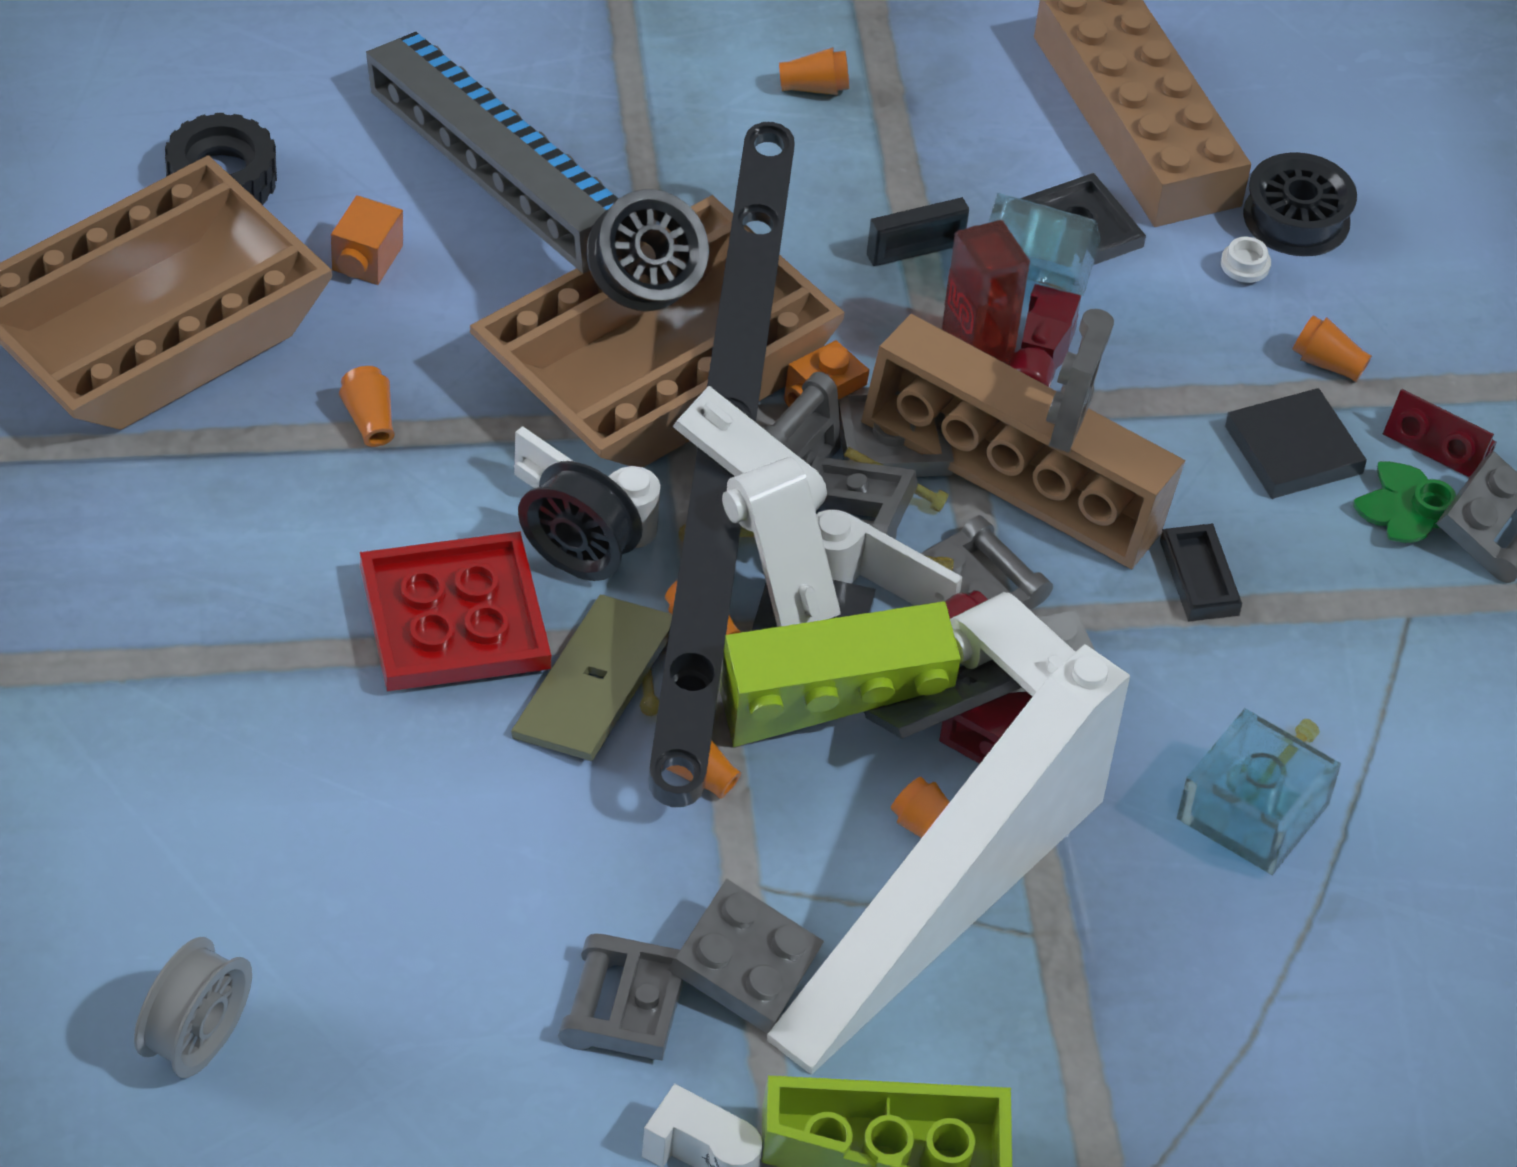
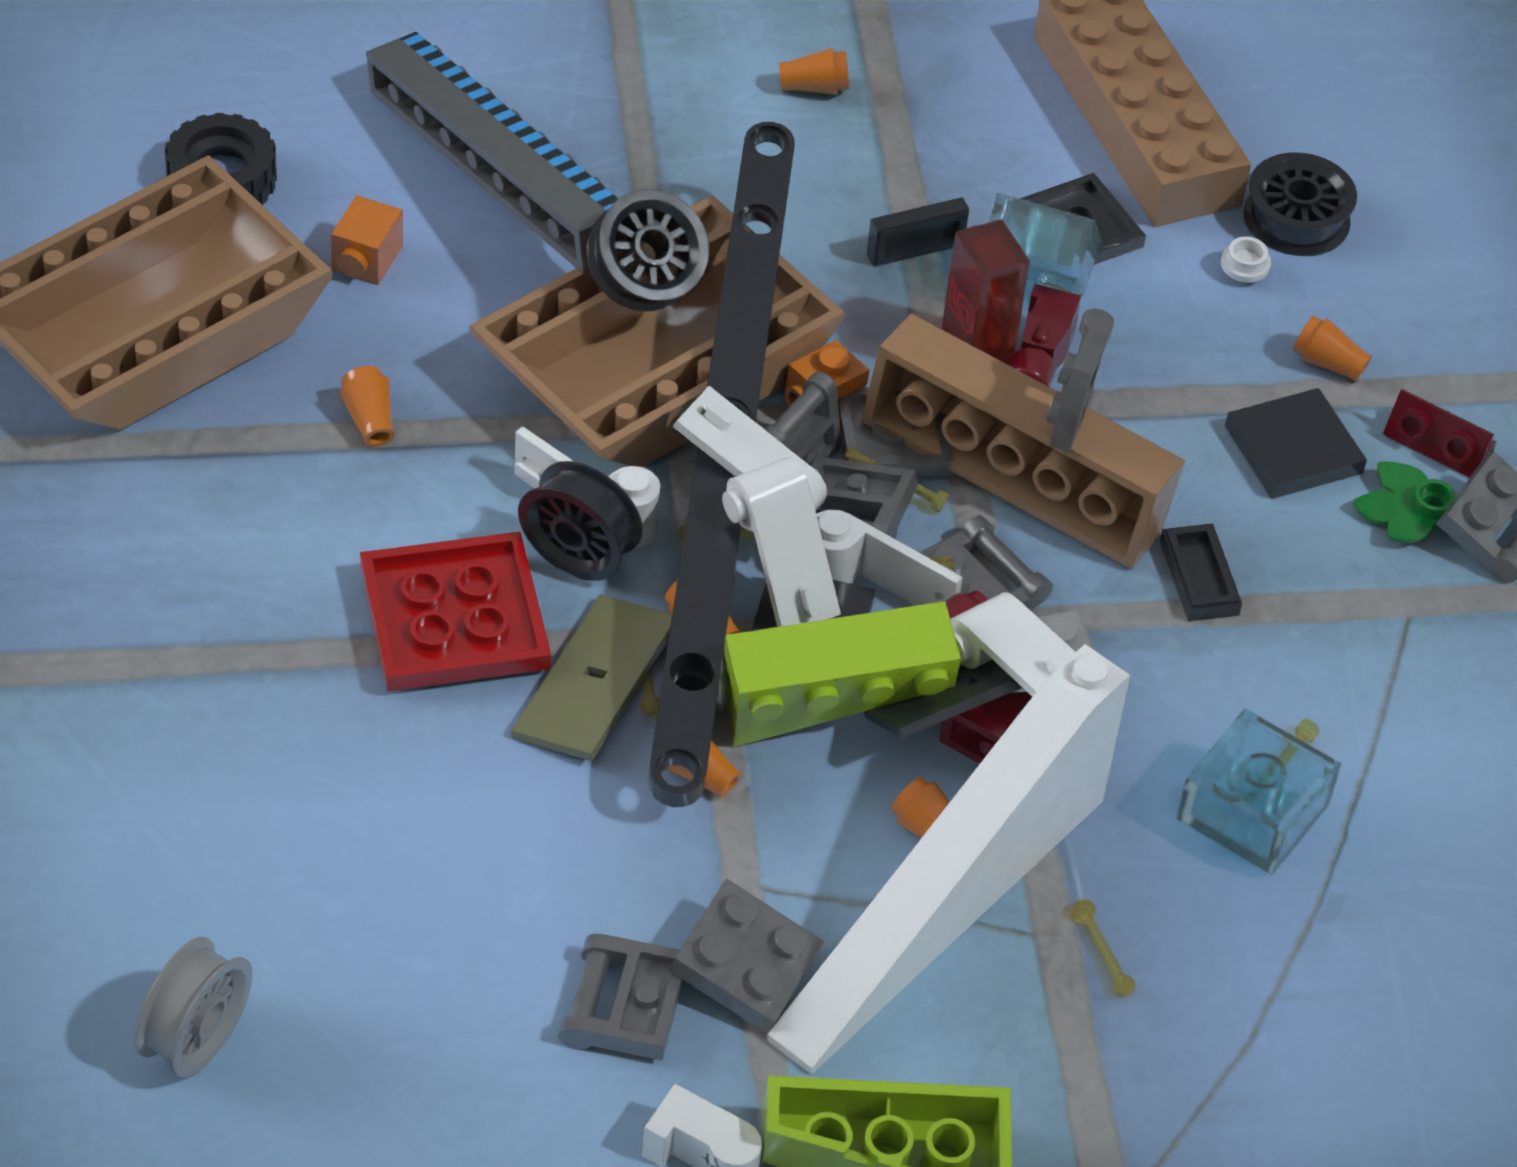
(1083, 913): none -> clear yellow hinge

